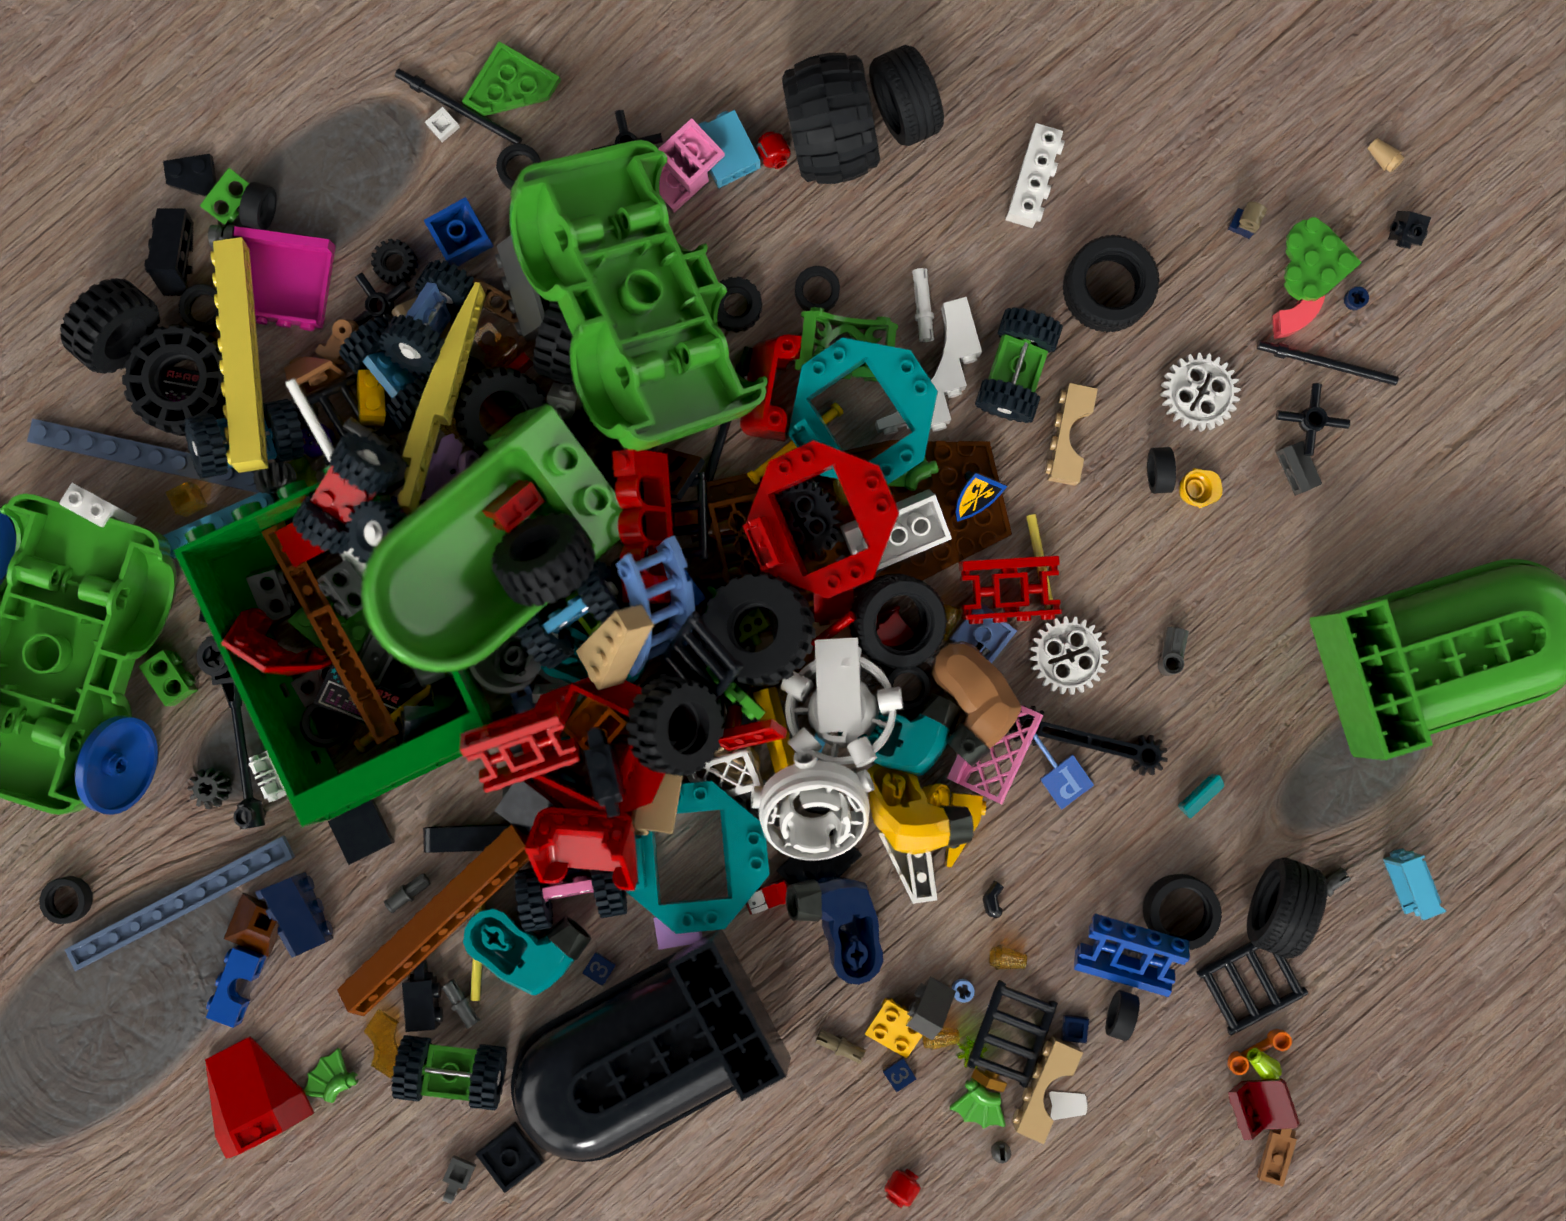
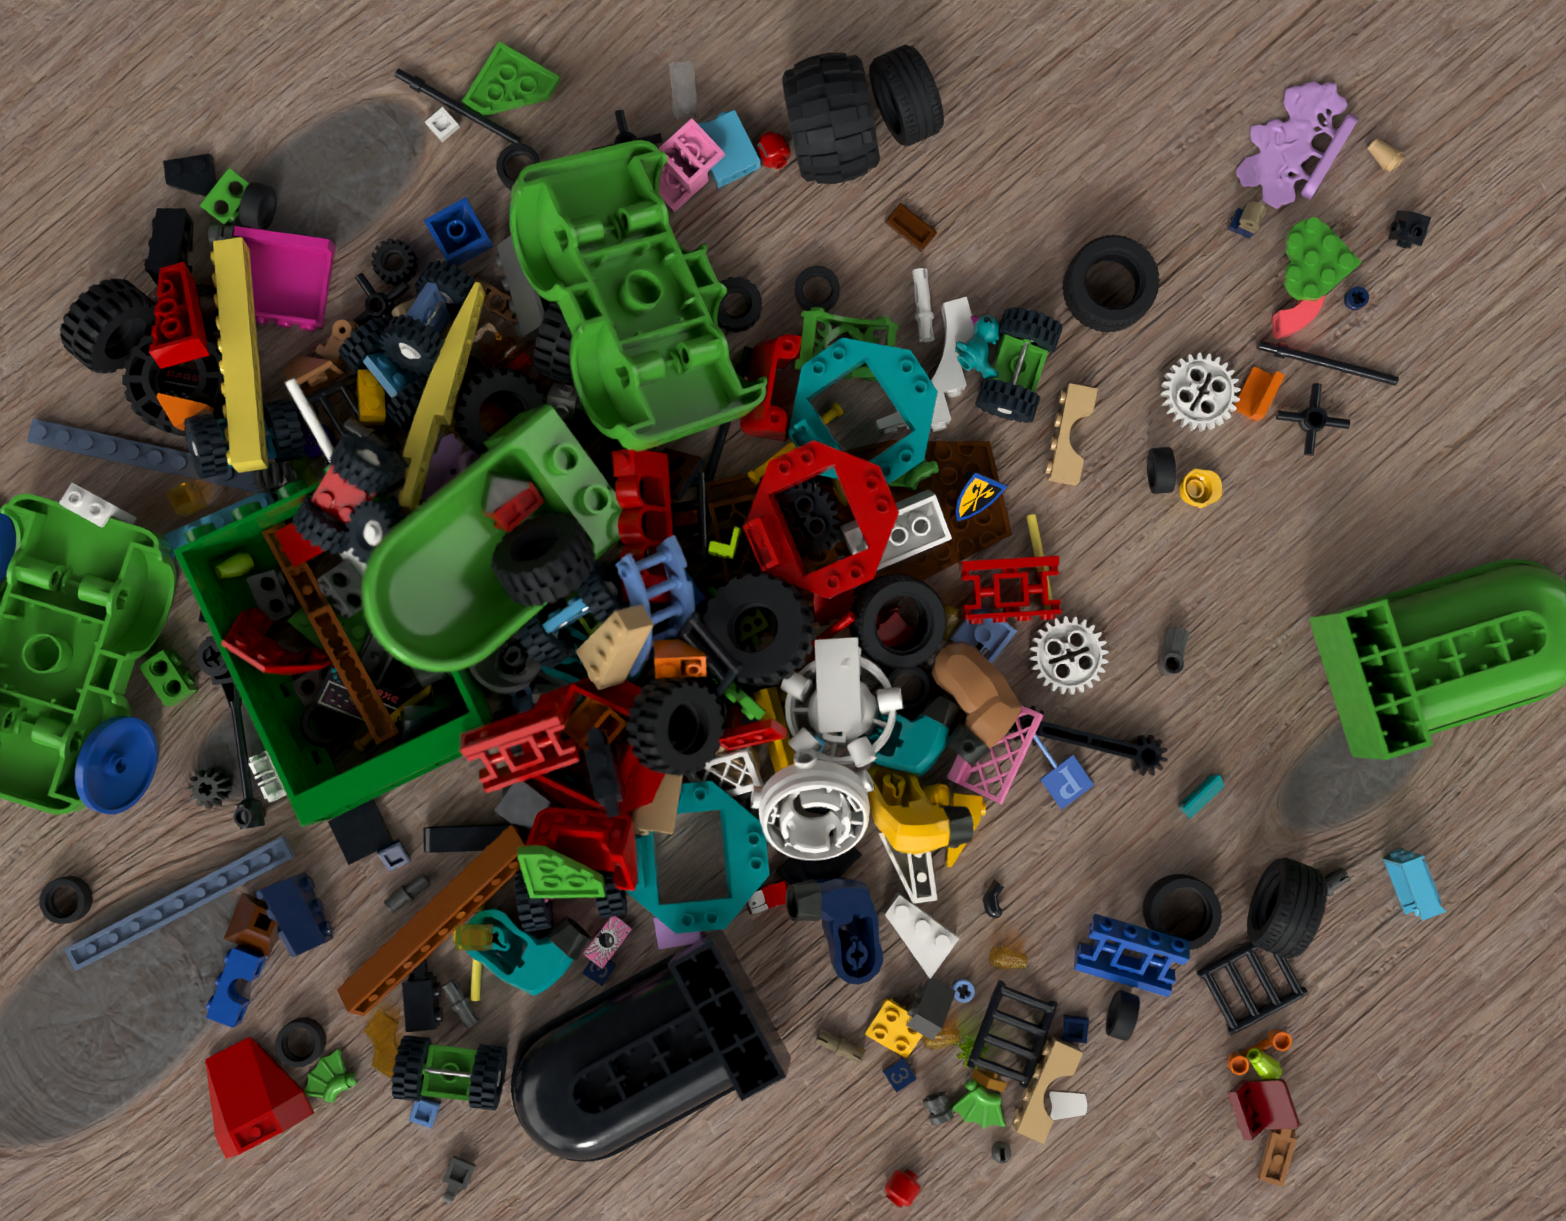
(179, 322): none -> red wedge
(179, 409): none -> orange slope
(236, 565): none -> lime cone
(283, 1050): none -> black tyre
(394, 855): none -> dark blue tile
(425, 1112): none -> medium blue tile
(473, 937): none -> clear yellow brick
(500, 489): none -> clear smoke slope
(509, 1157): black tile -> none
(557, 876): none -> bright green plate
(607, 941): none -> tile
(678, 660): none -> orange slope
(683, 89): none -> clear hinge
(723, 550): none -> lime panel
(911, 227): none -> reddish brown tile
(921, 933): none -> white wedge
(938, 1109): none -> dark grey wheel
(975, 351): none -> teal animal
(1034, 176): white brick -> none
(1258, 393): none -> orange panel
(1289, 144): none -> lavender plant
(1298, 468): dark grey panel -> none

